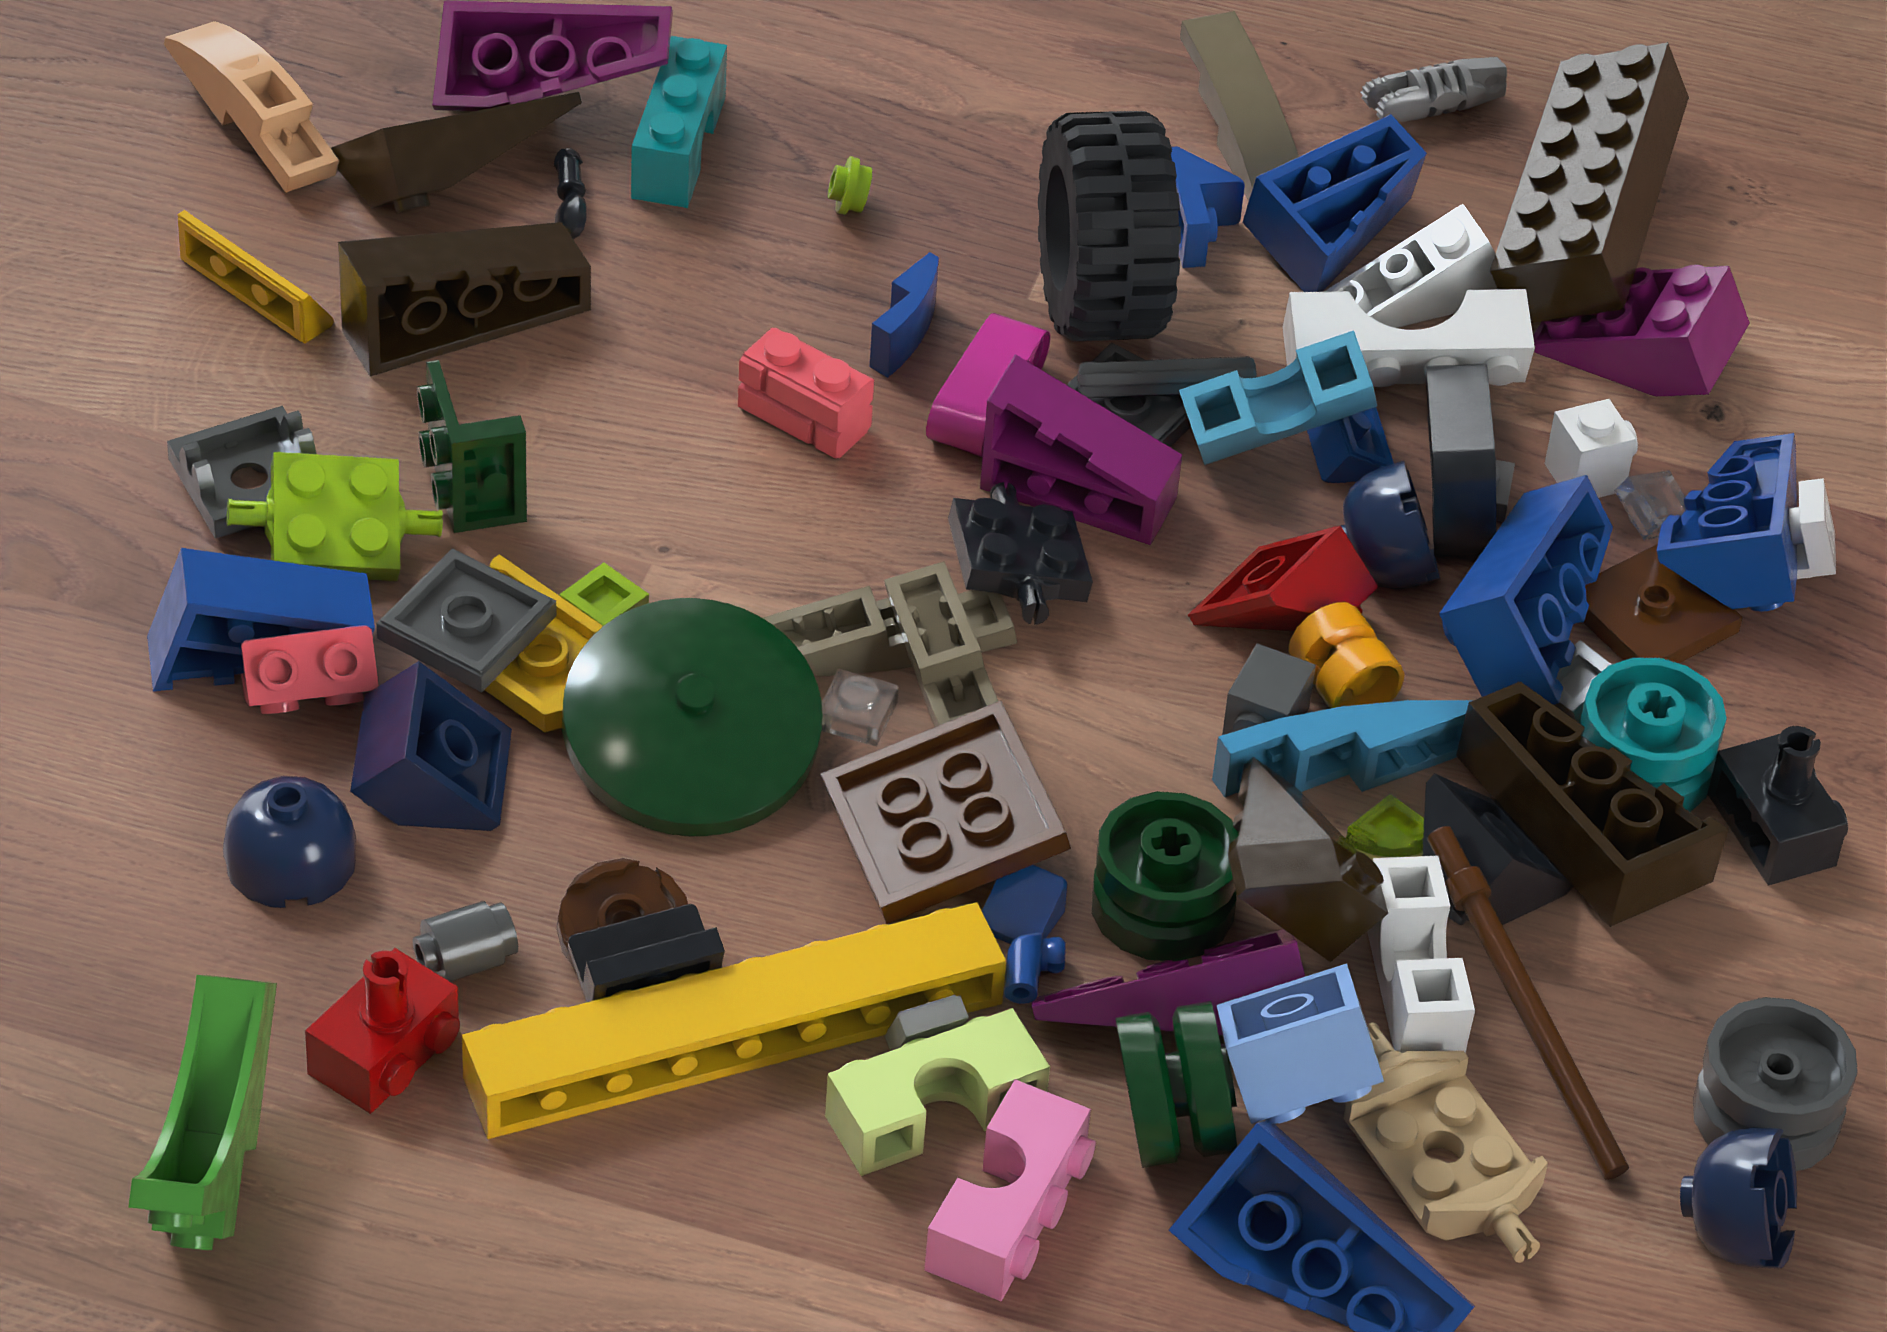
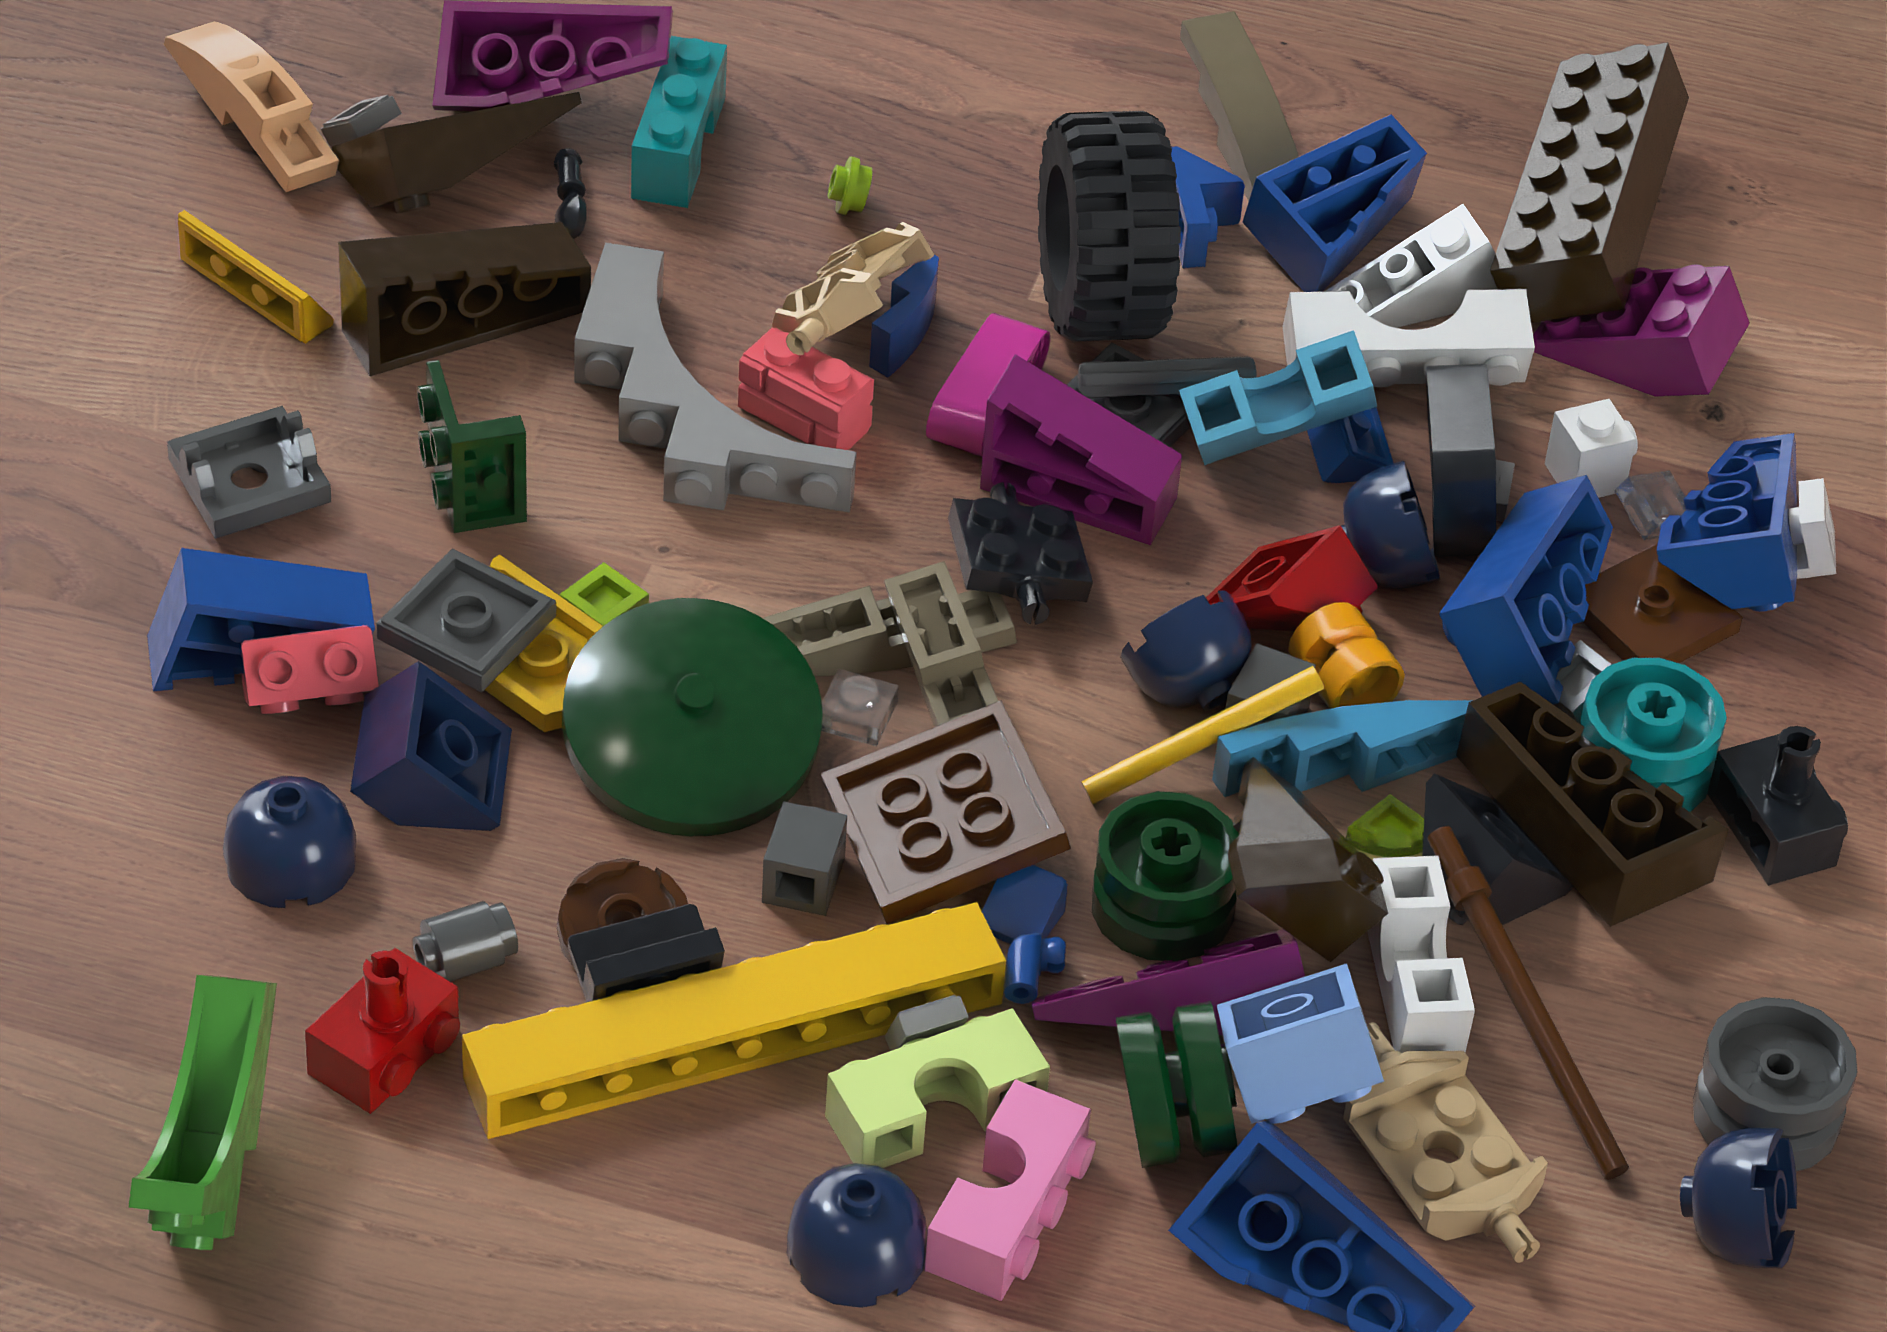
(336, 513): lime plate -> none
(360, 119): none -> light grey tile
(664, 407): none -> light grey arch
(804, 858): none -> dark grey brick
(848, 286): none -> tan plate
(857, 1235): none -> dark blue cylinder
(1191, 653): none -> dark blue cylinder
(1202, 735): none -> yellow bar
(1436, 88): light grey hinge -> none

